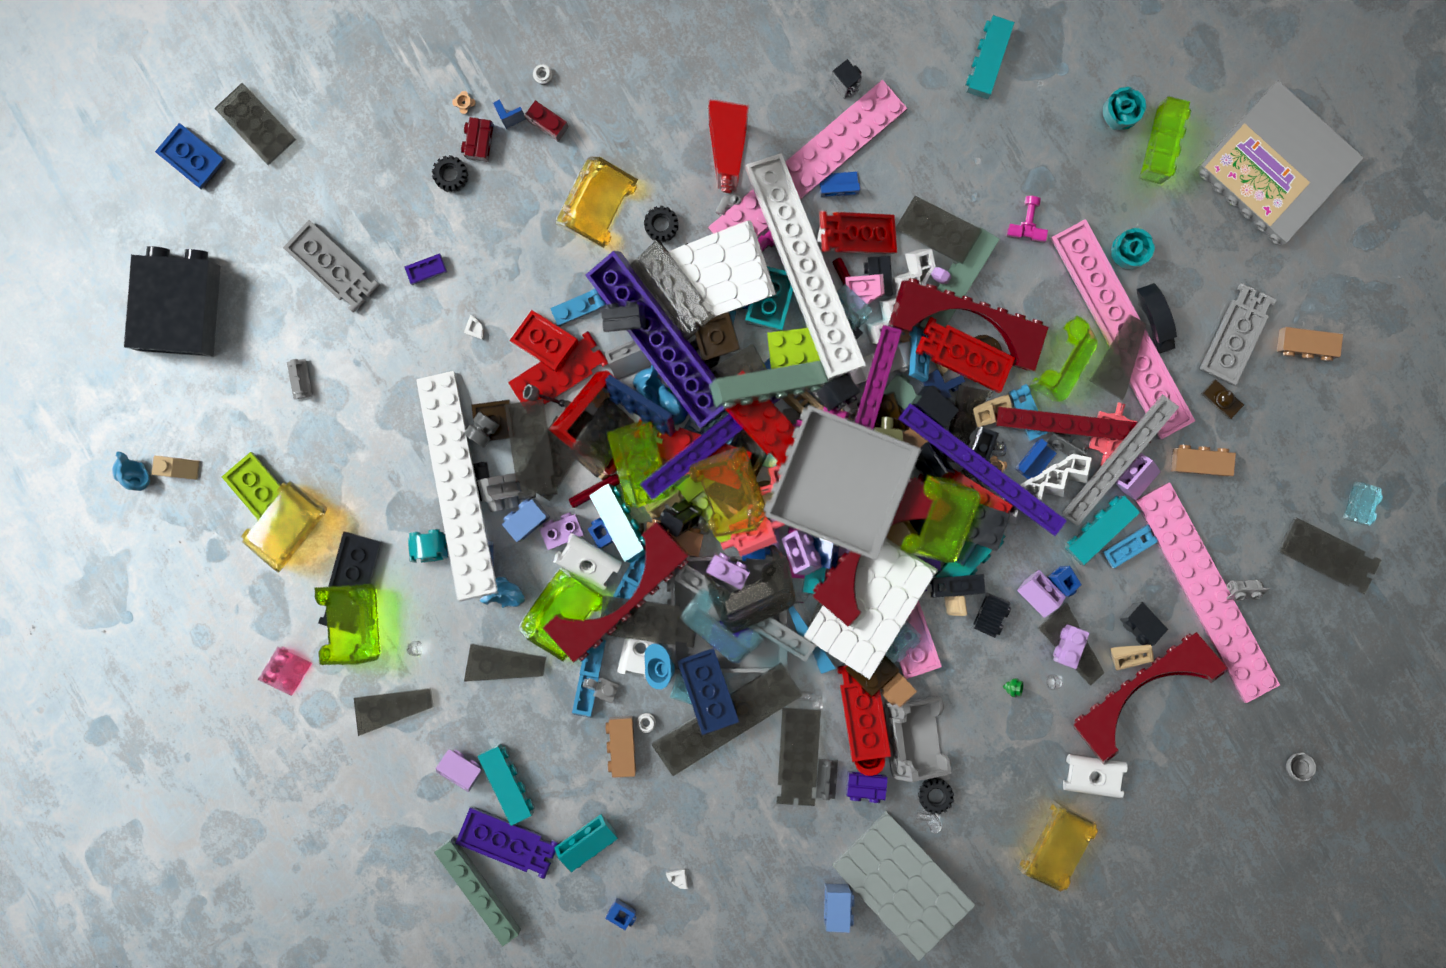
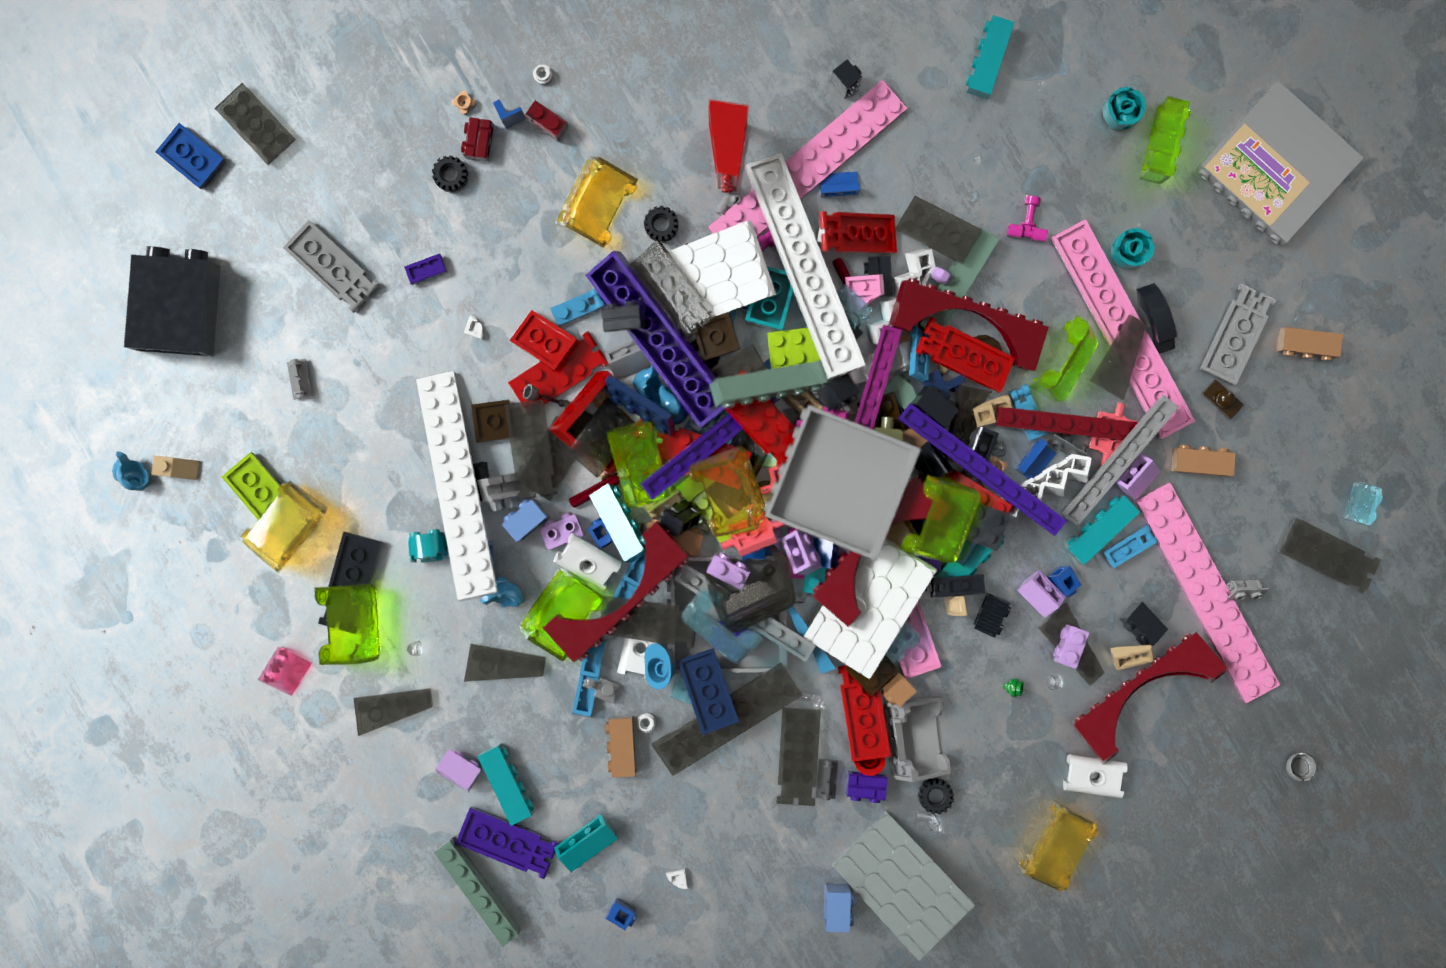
(481, 436): dark grey wheel -> none

